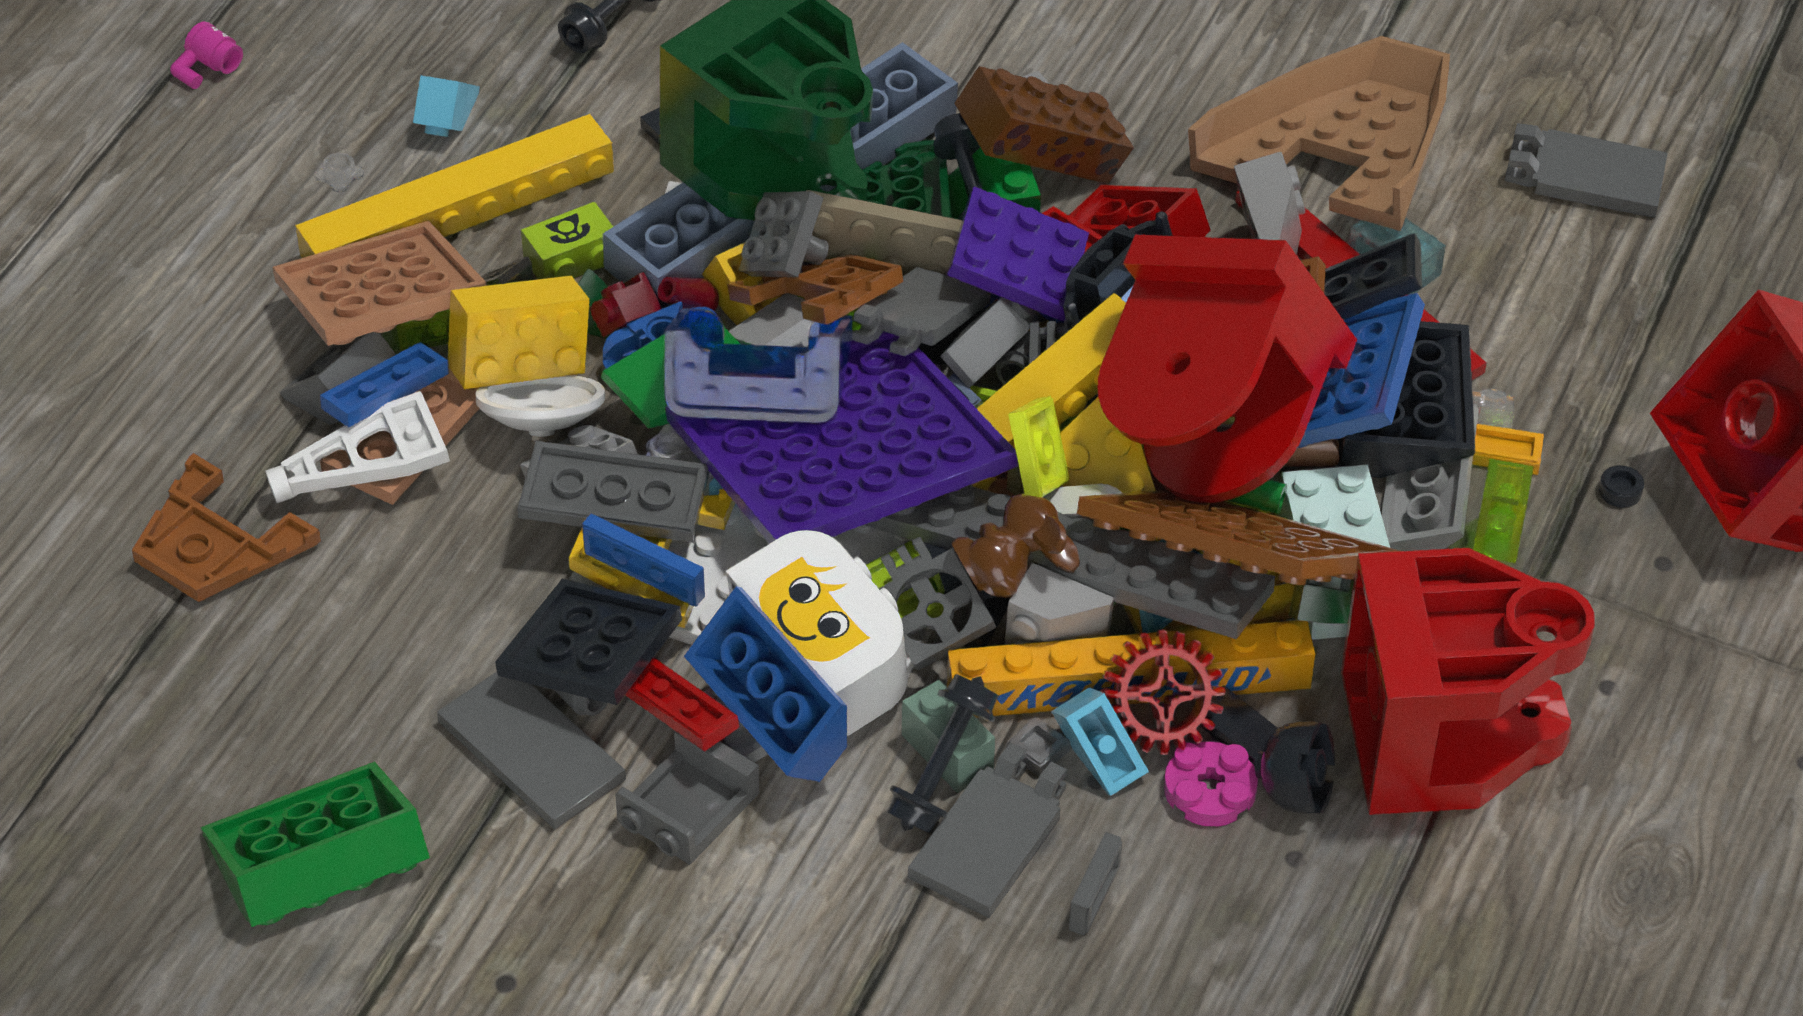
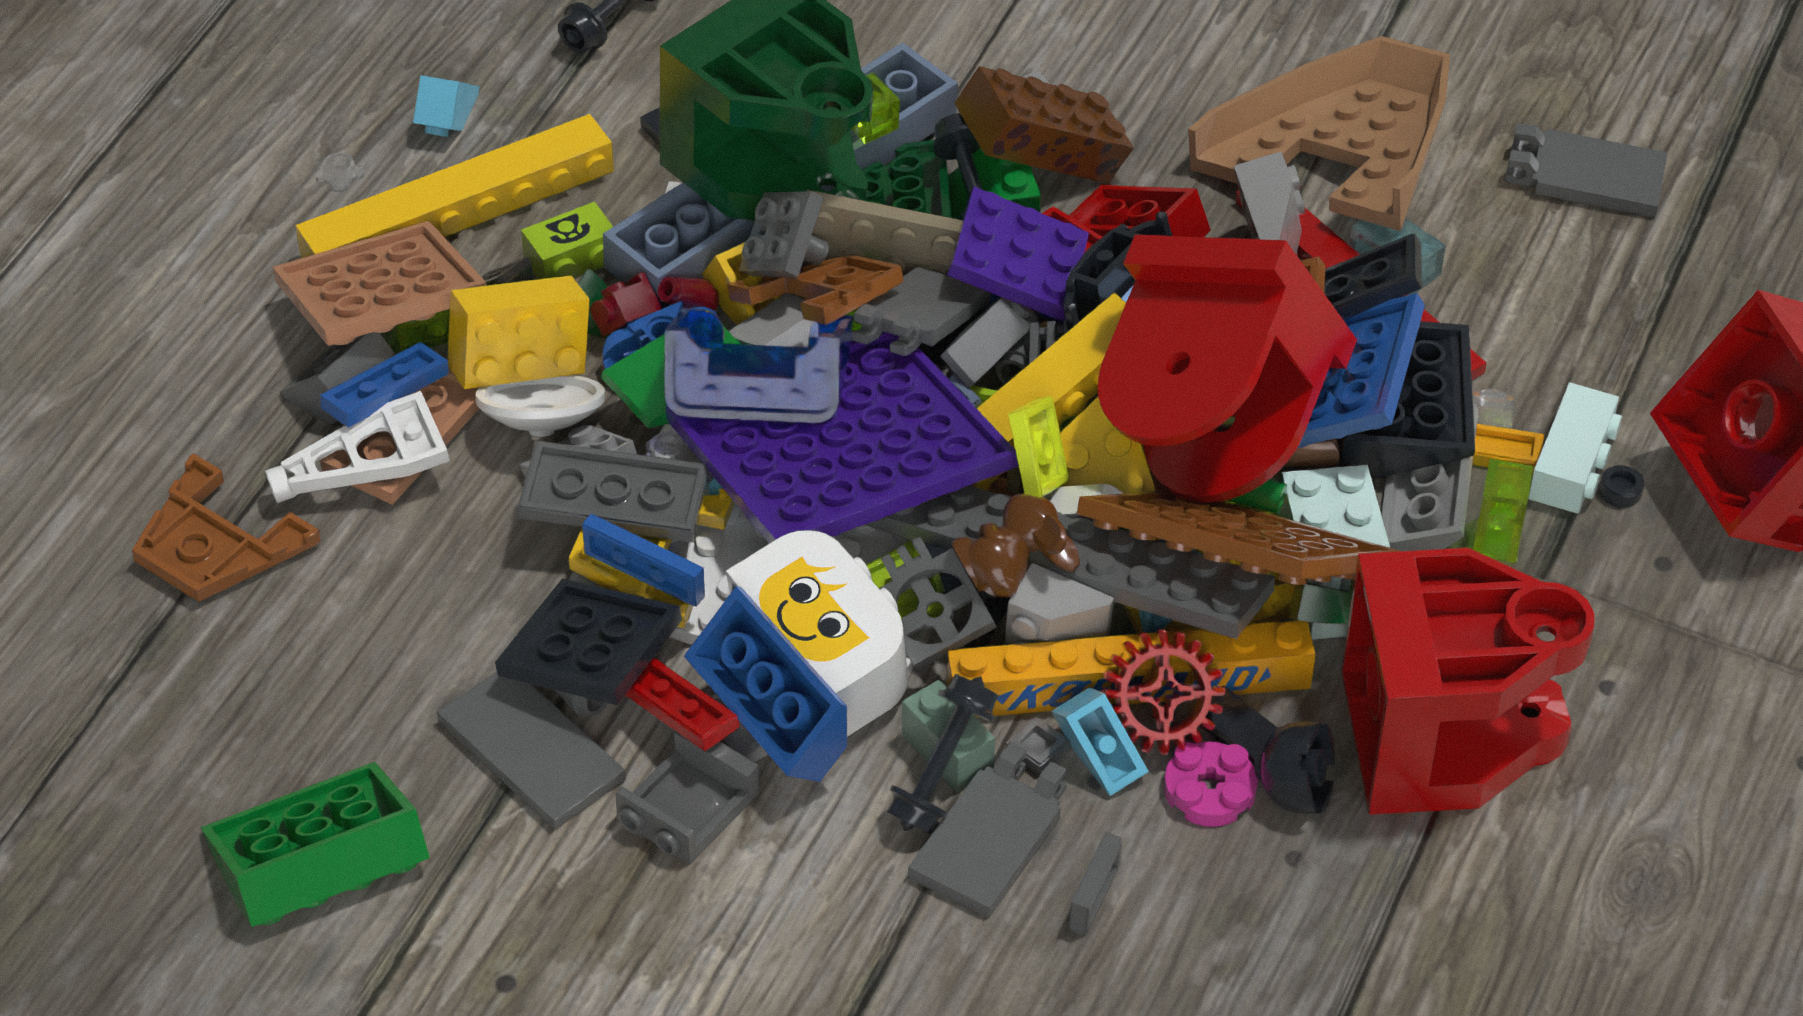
(209, 47): dark pink piece -> none
(884, 113): none -> clear neon green panel
(1576, 448): none -> light aqua brick

